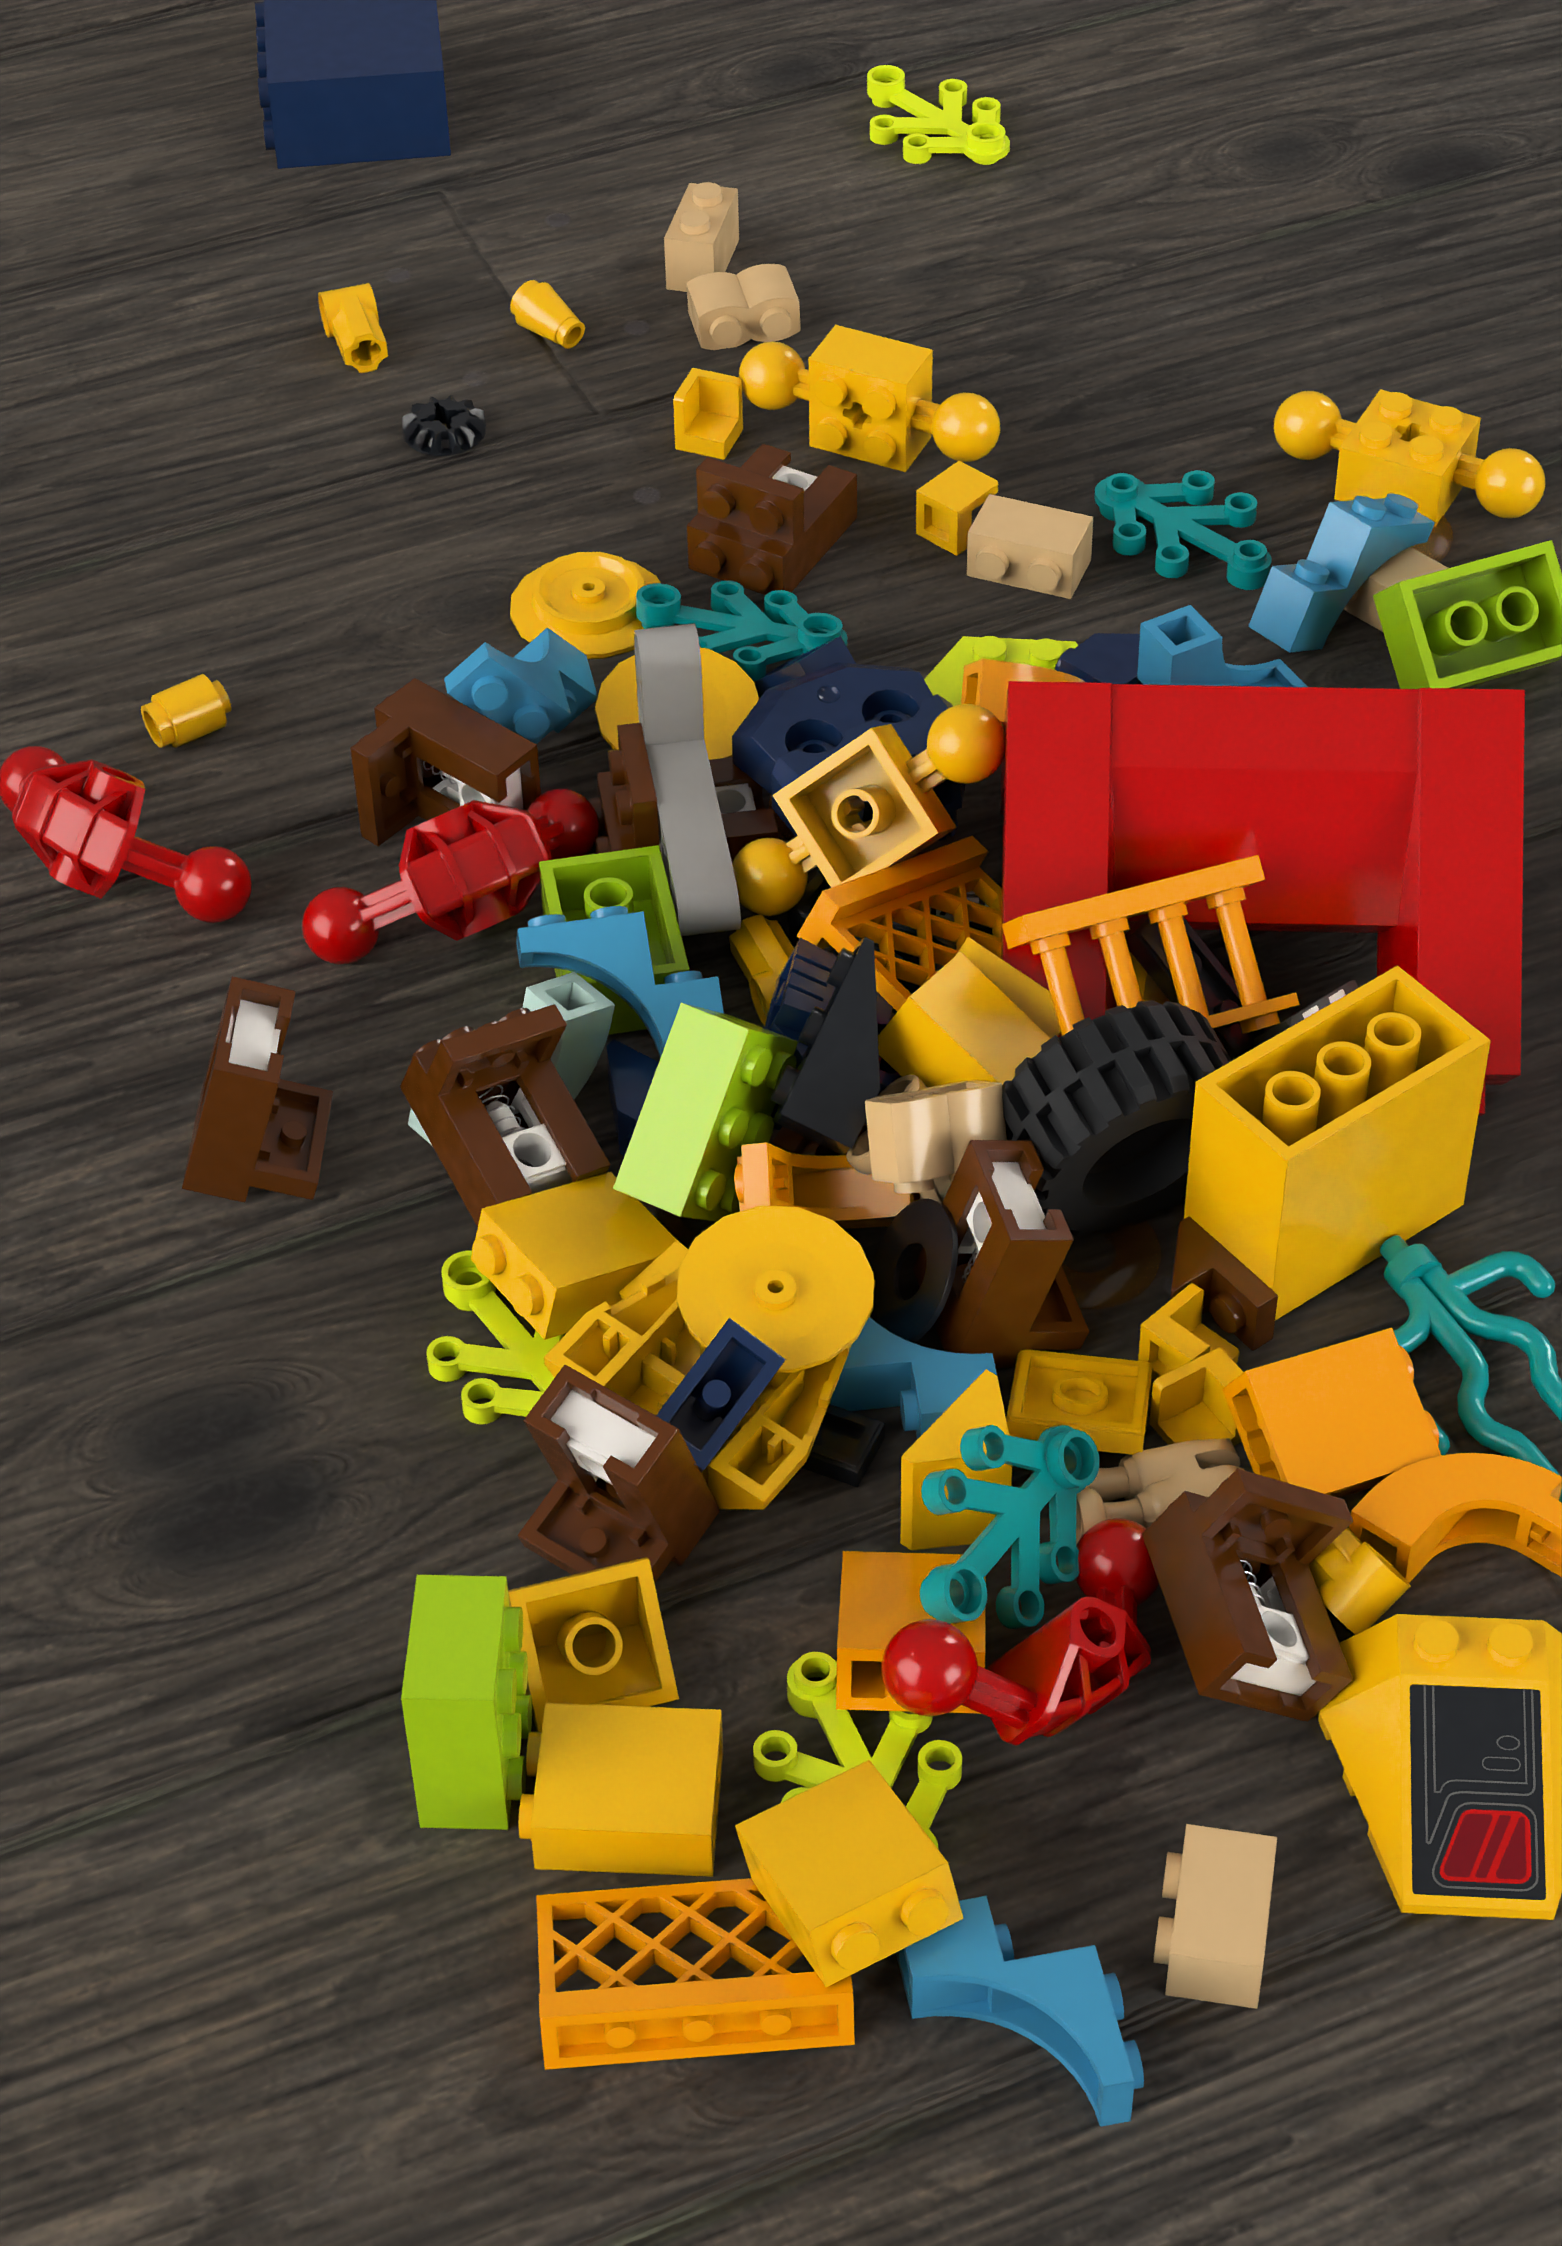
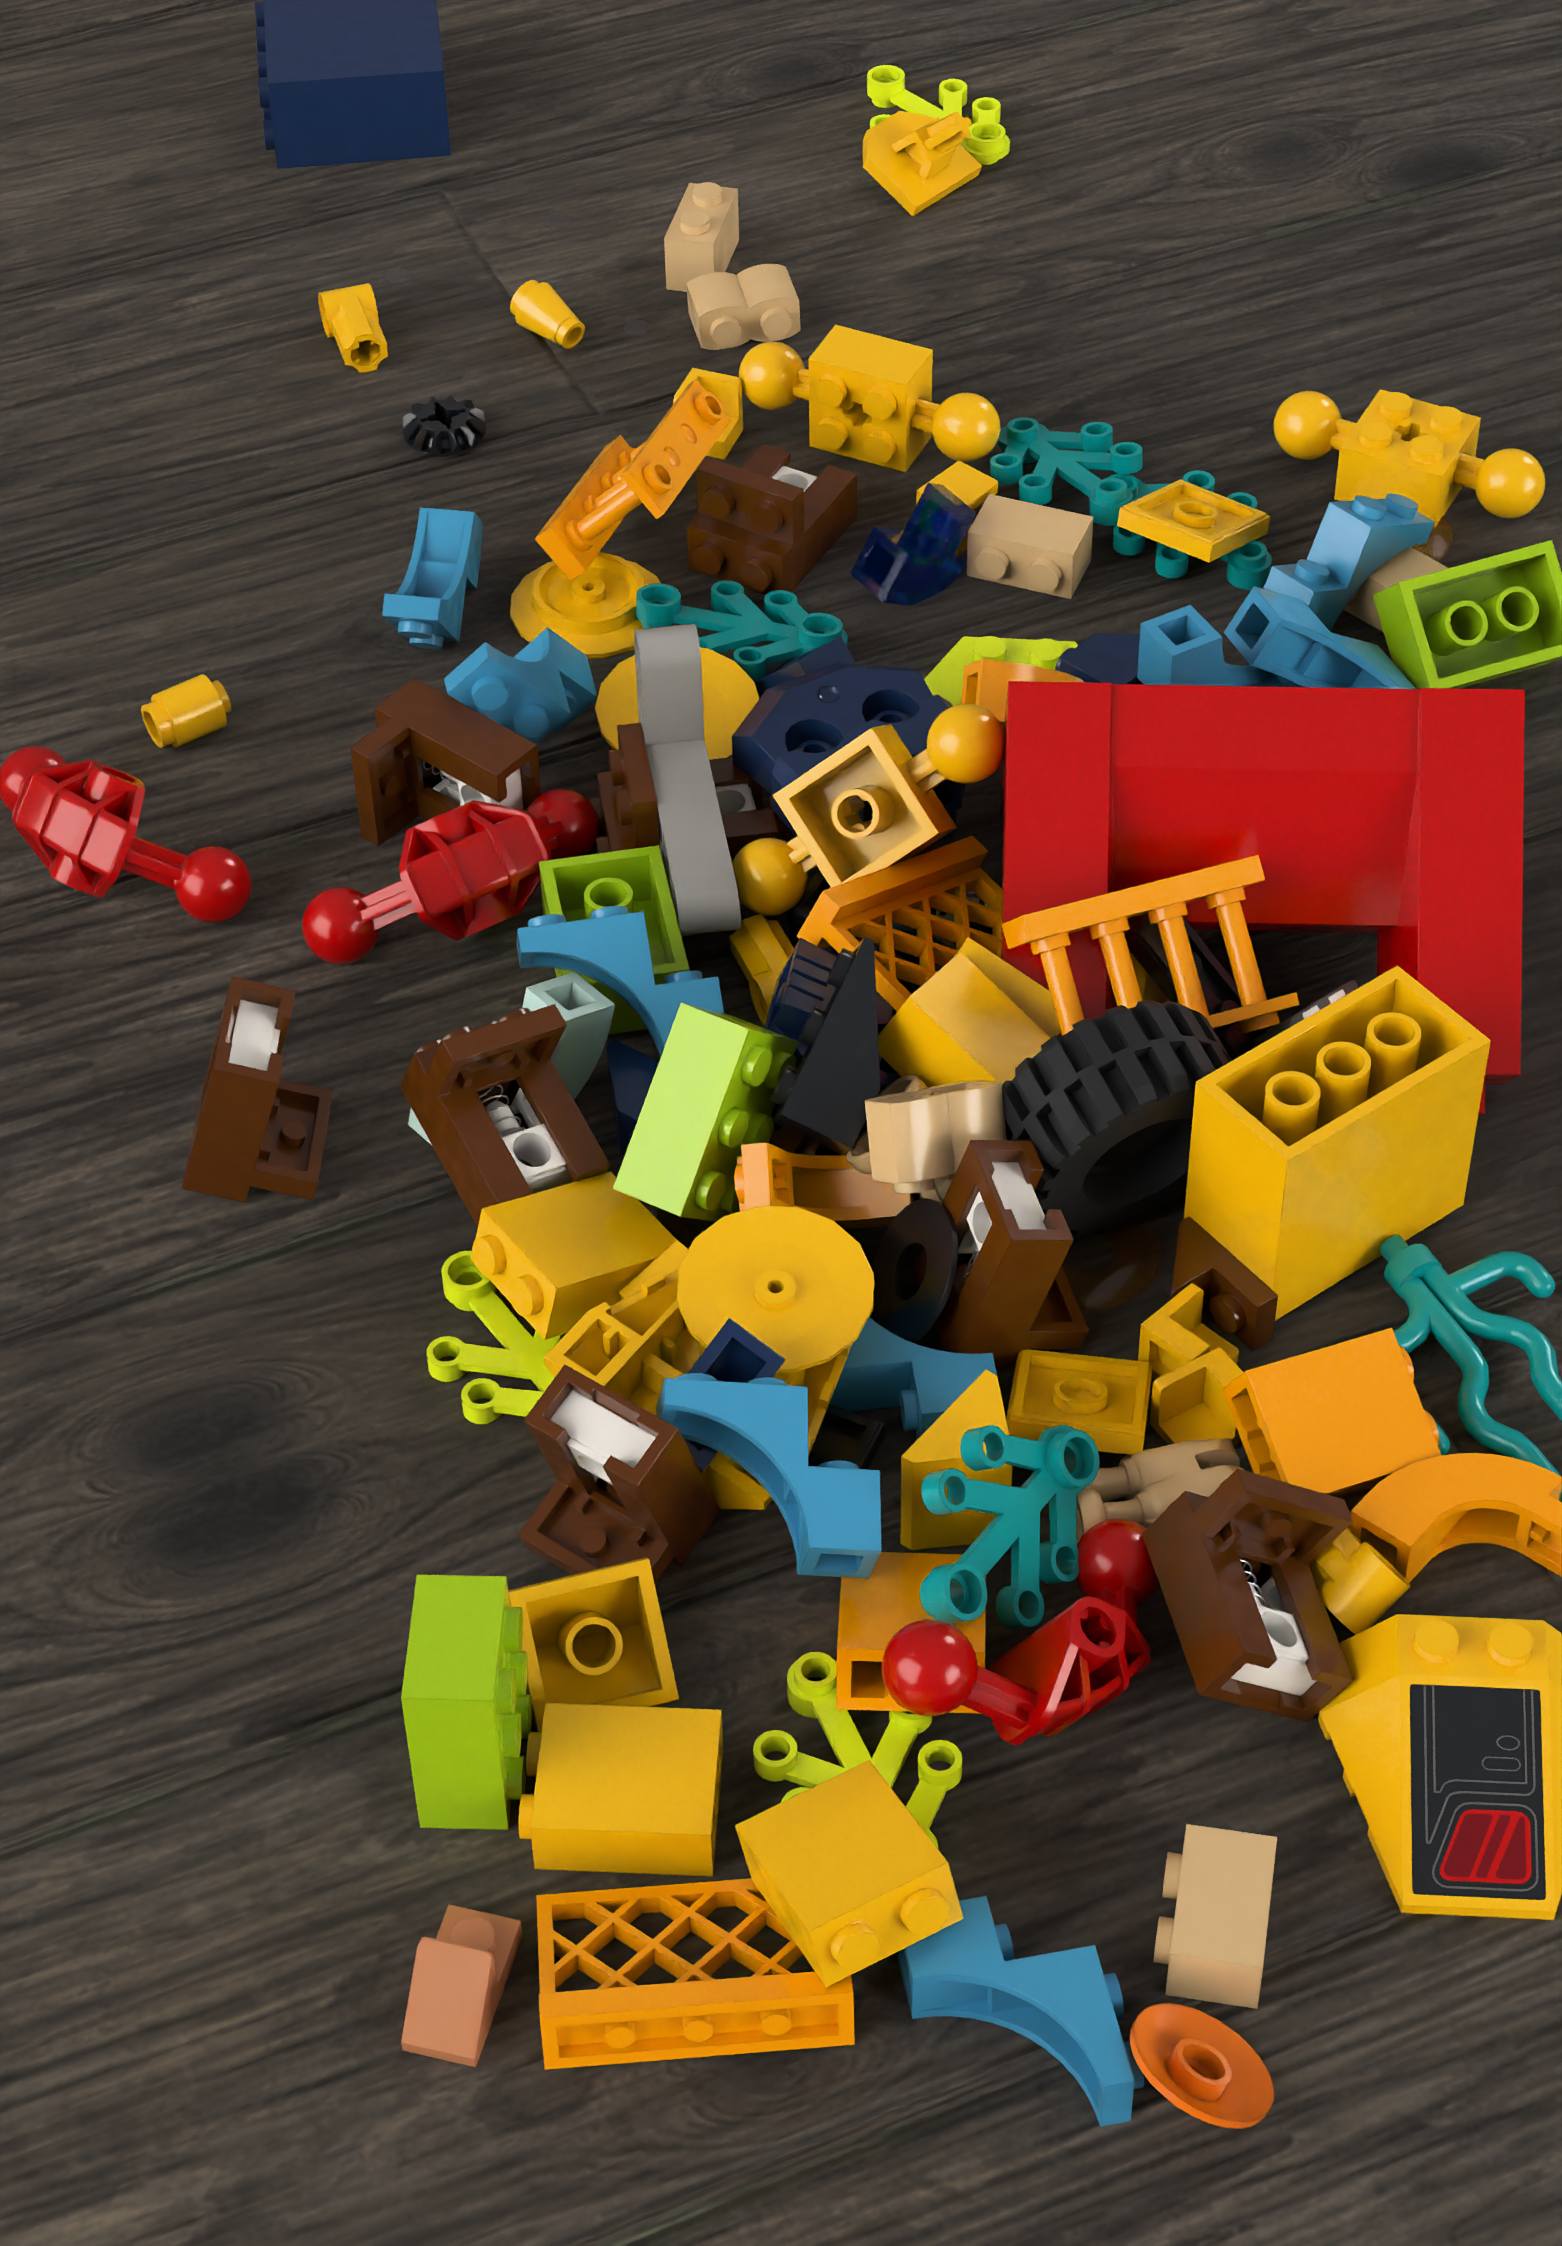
(440, 569): none -> dark azure arch
(459, 1984): none -> nougat slope
(629, 476): none -> light orange fence
(764, 1428): none -> dark azure arch
(919, 157): none -> yellow piece
(920, 559): none -> clear blue brick
(1028, 441): none -> teal plant
(1194, 520): none -> yellow plate
(1201, 2065): none -> orange dish
(1292, 642): none -> dark azure arch

